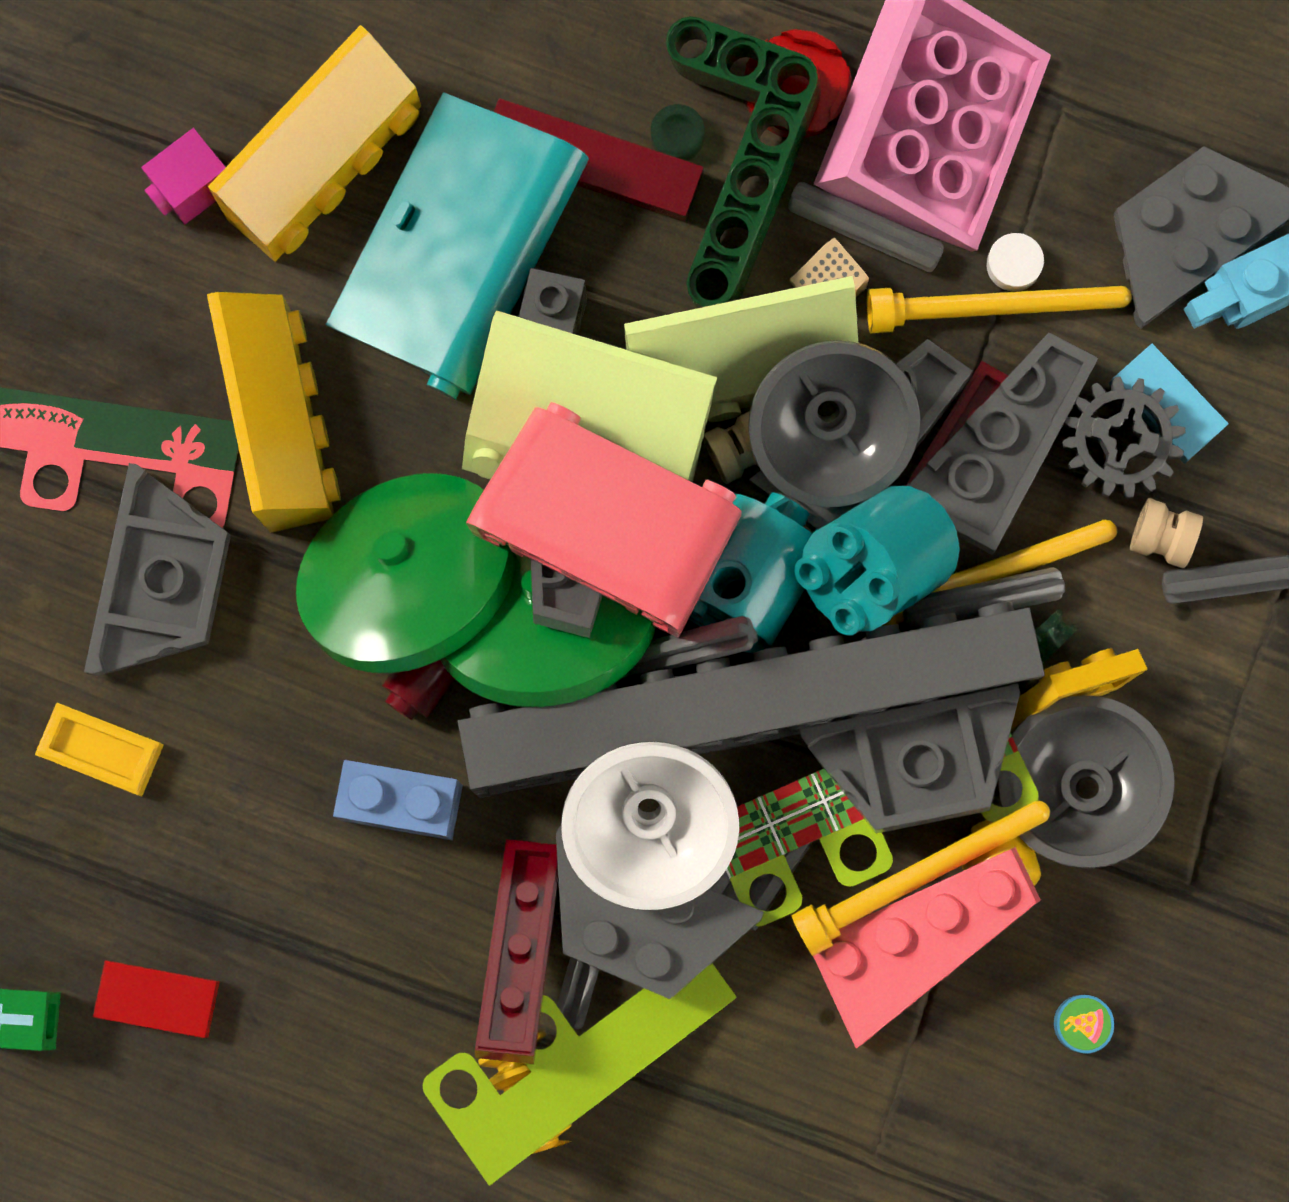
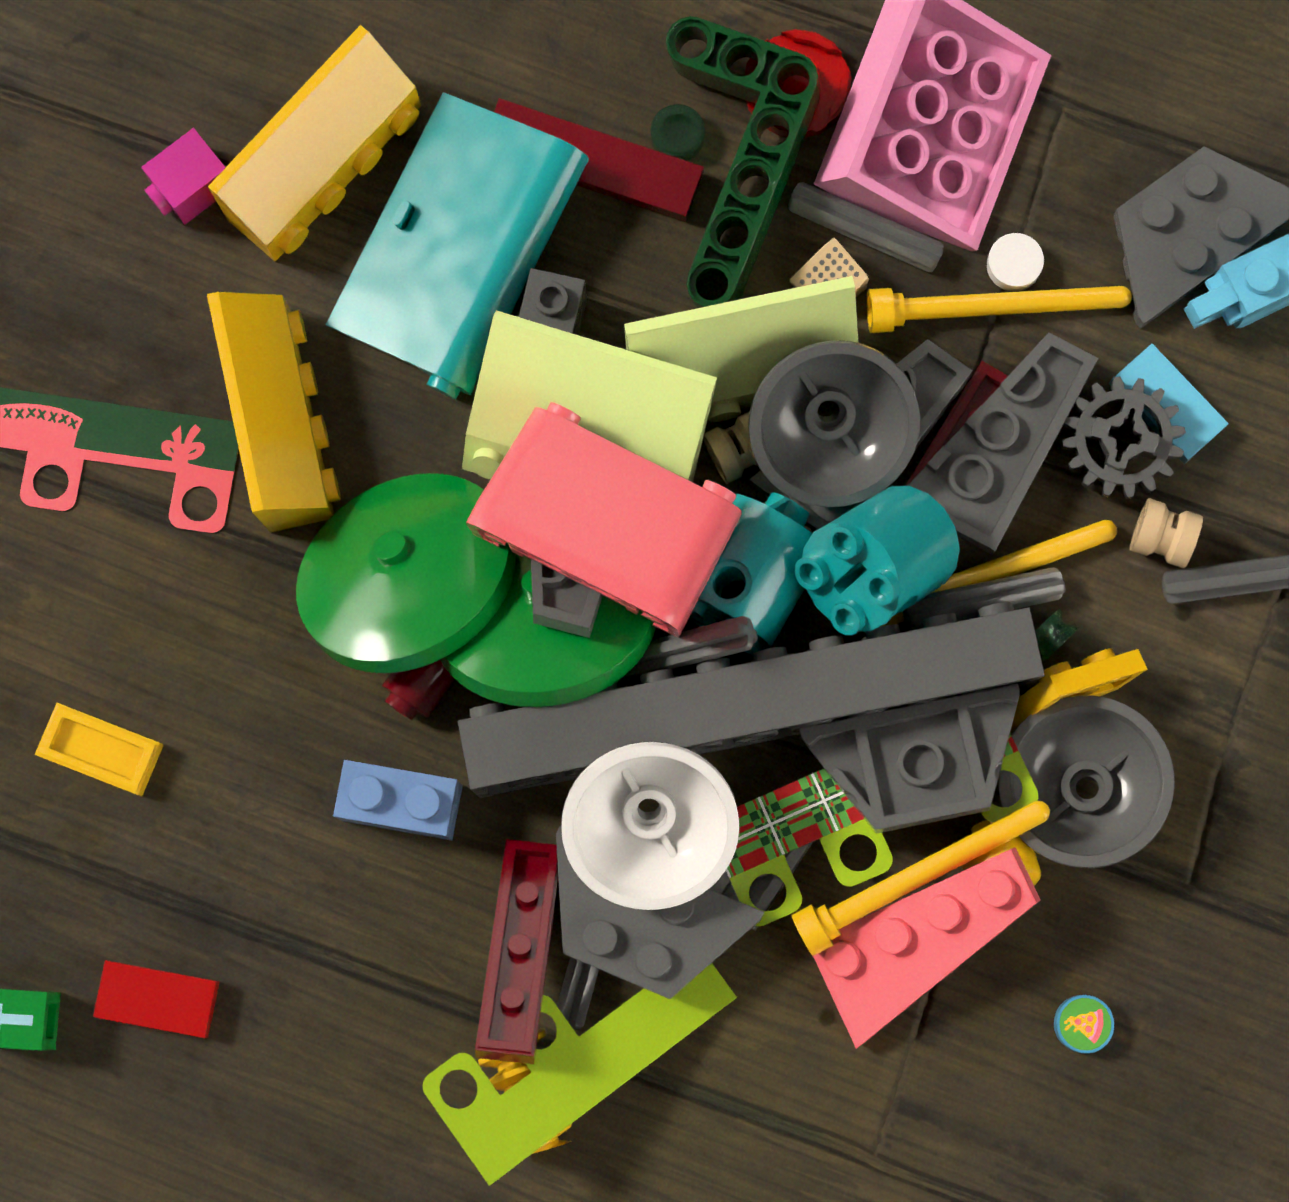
(157, 578): dark grey wing -> none

